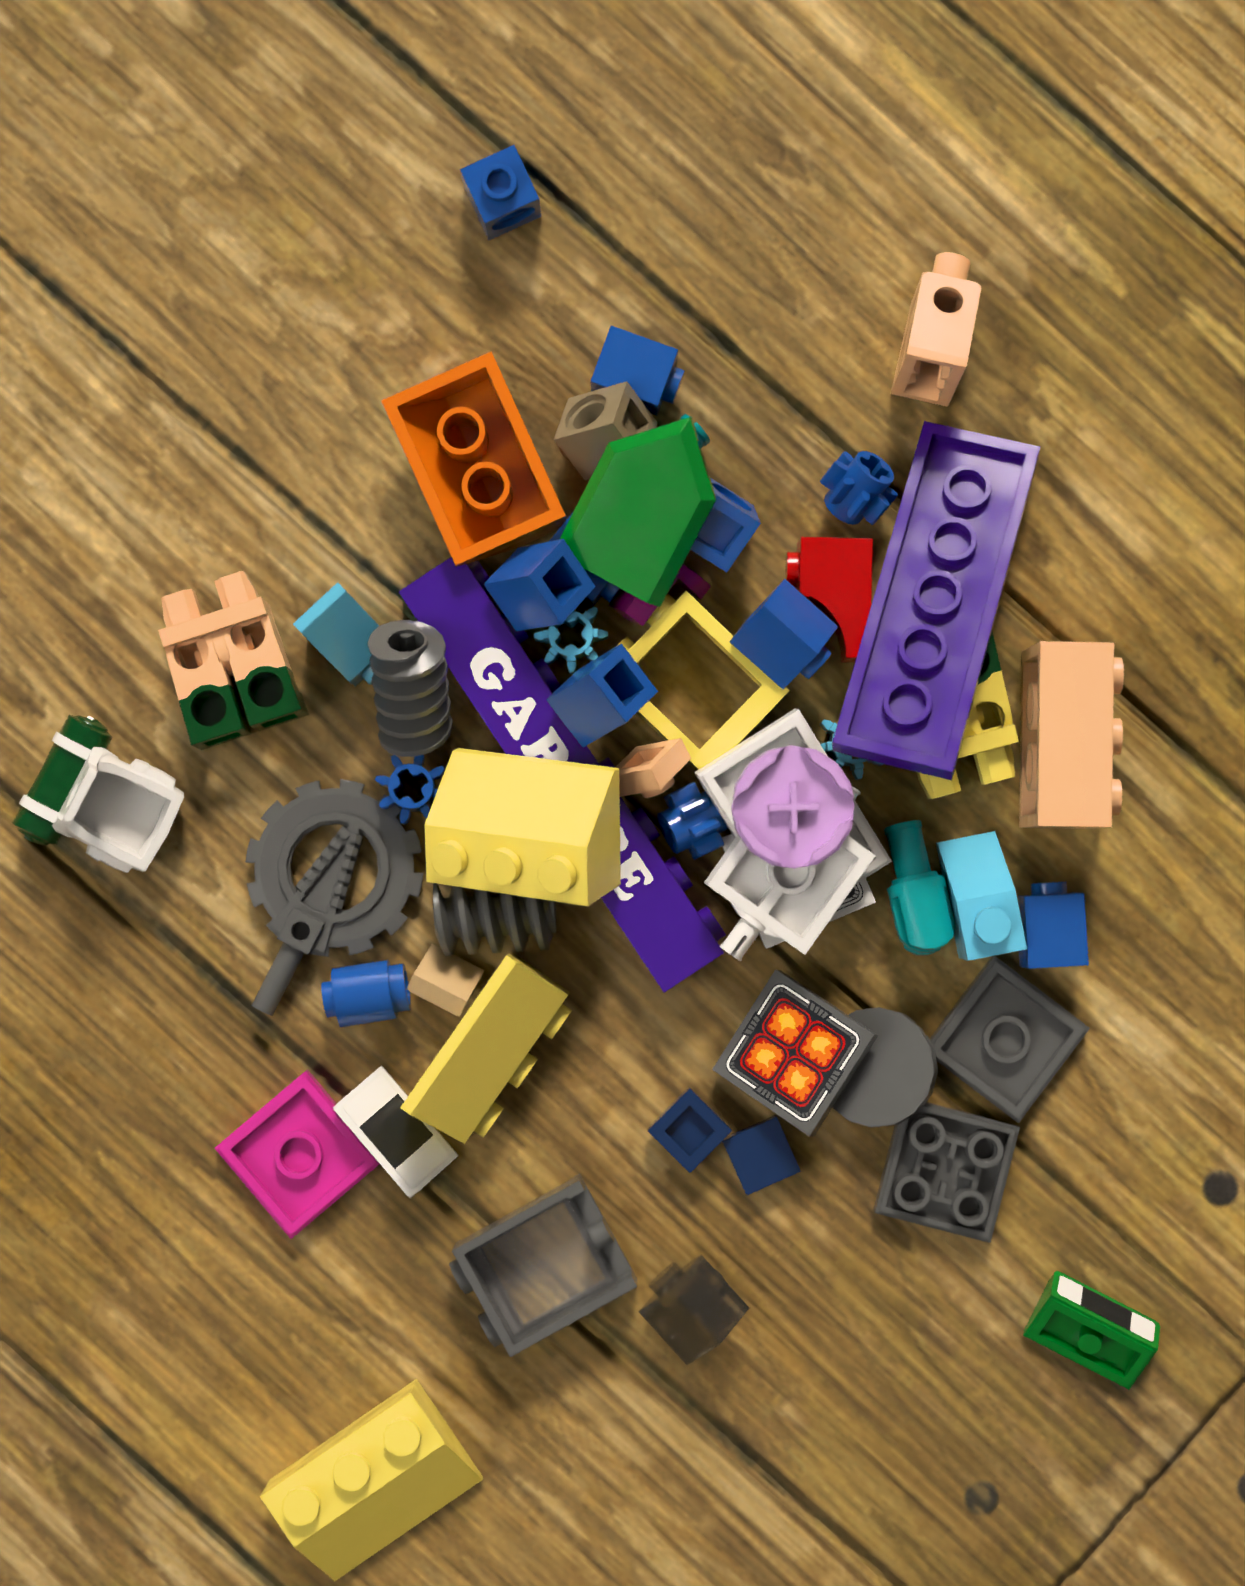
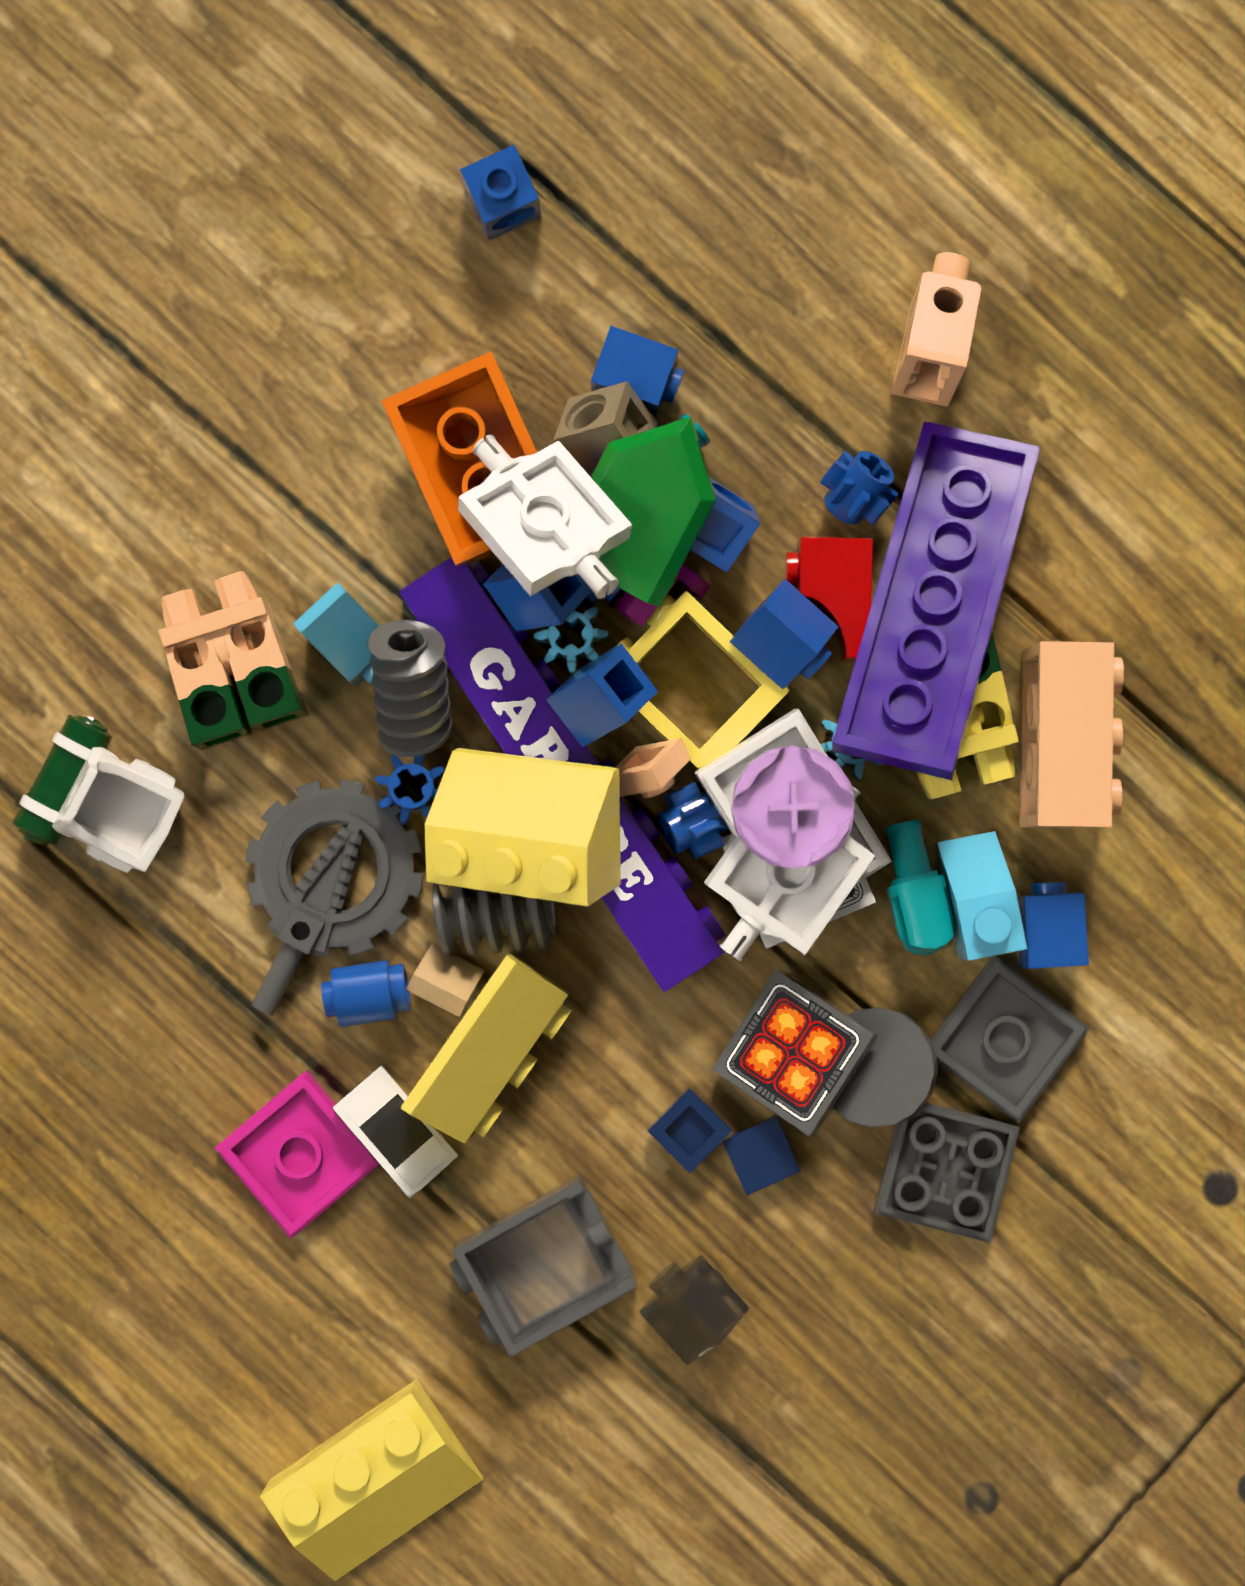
(544, 517): none -> white plate
(1093, 1330): green slope -> none

